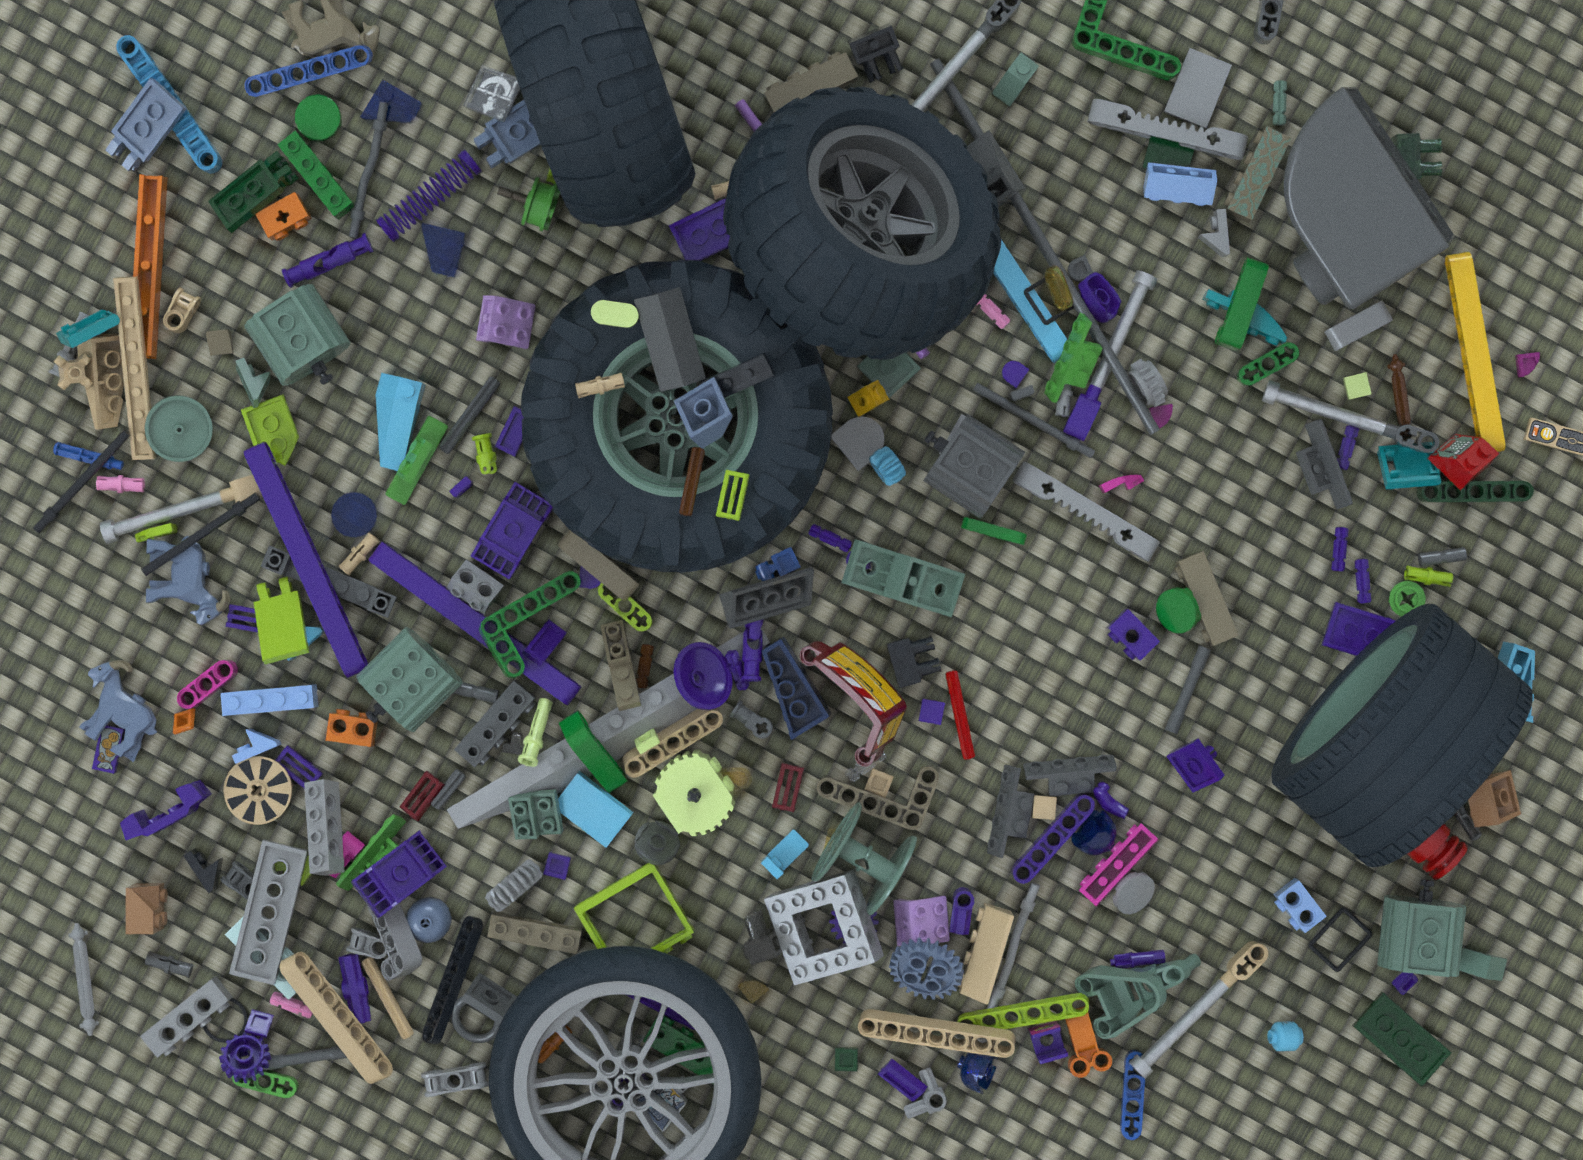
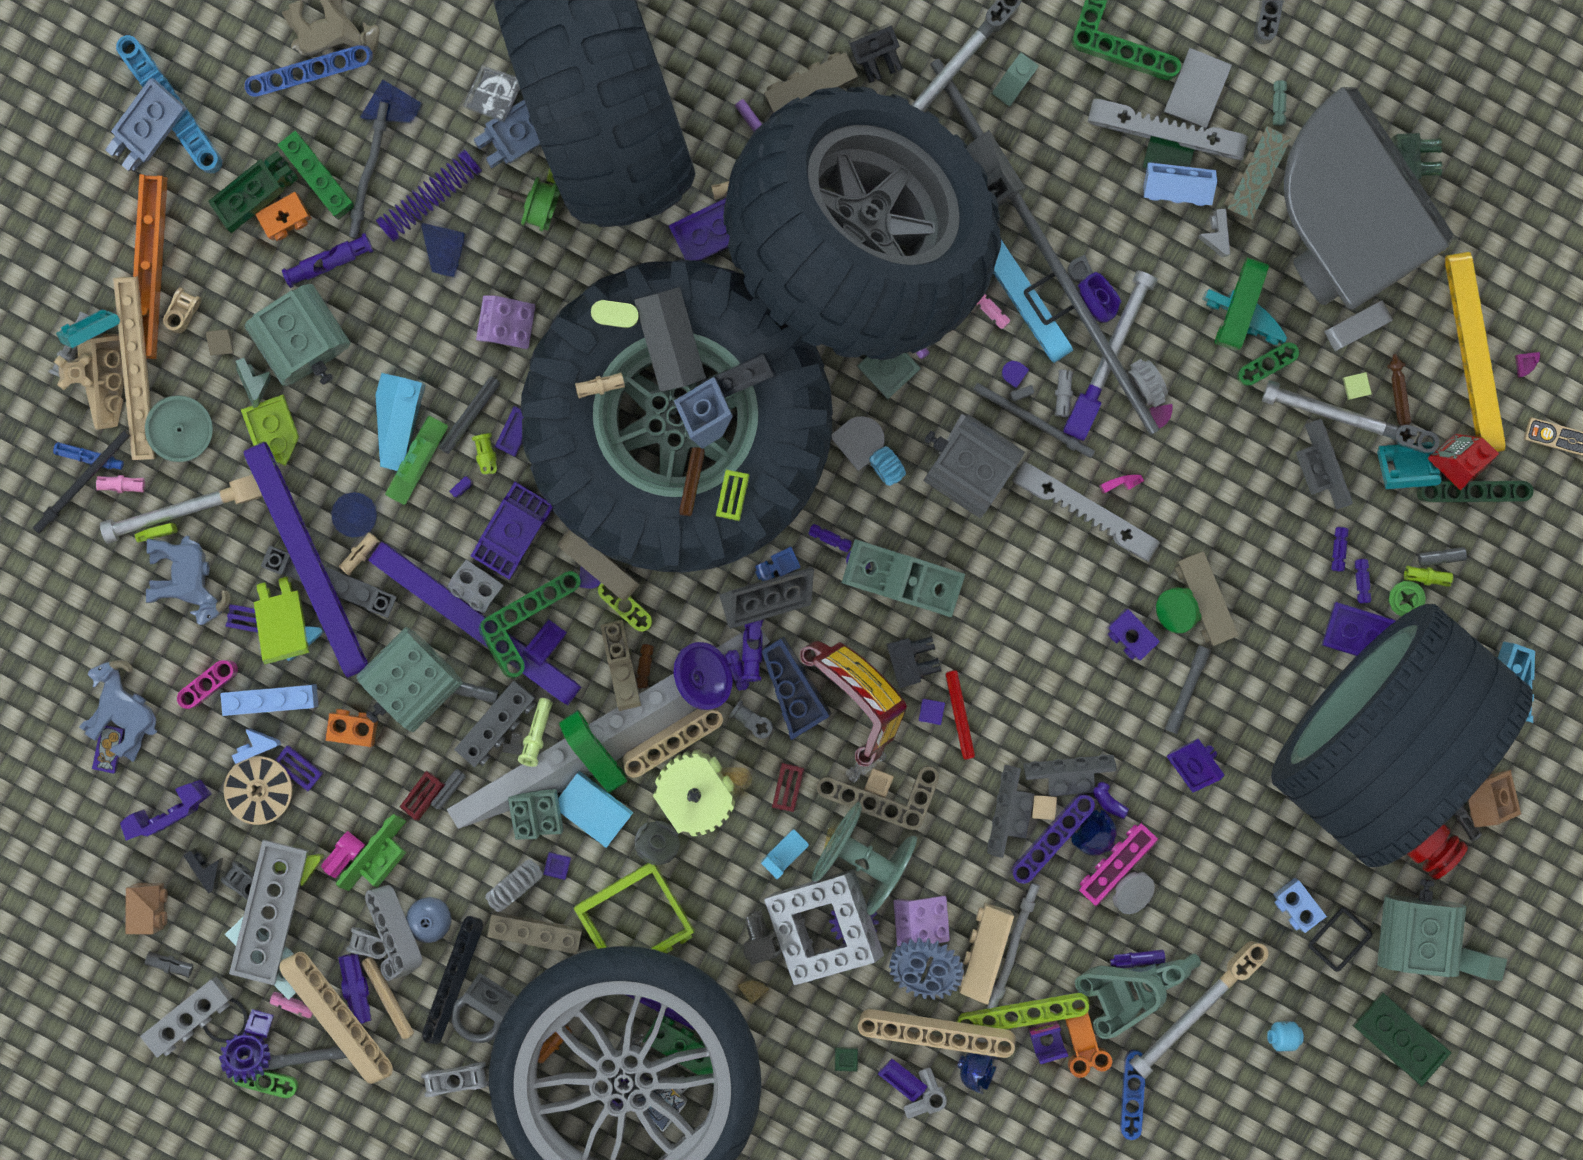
(83, 979): light grey wheel -> none
(184, 721): orange slope -> none
(238, 508): black bar -> none
(318, 117): green tile -> none
(324, 827): light grey brick -> none
(398, 874): dark purple plate -> none
(646, 741): yellowish green tile -> none
(868, 398): yellow brick -> none
(961, 913): dark purple piece -> none
(993, 531): green beam -> none
(1058, 287): clear yellow tile -> none
(1075, 361): bright green bracket -> none
(1347, 446): dark purple axle -> none
(1404, 982): dark purple tile -> none

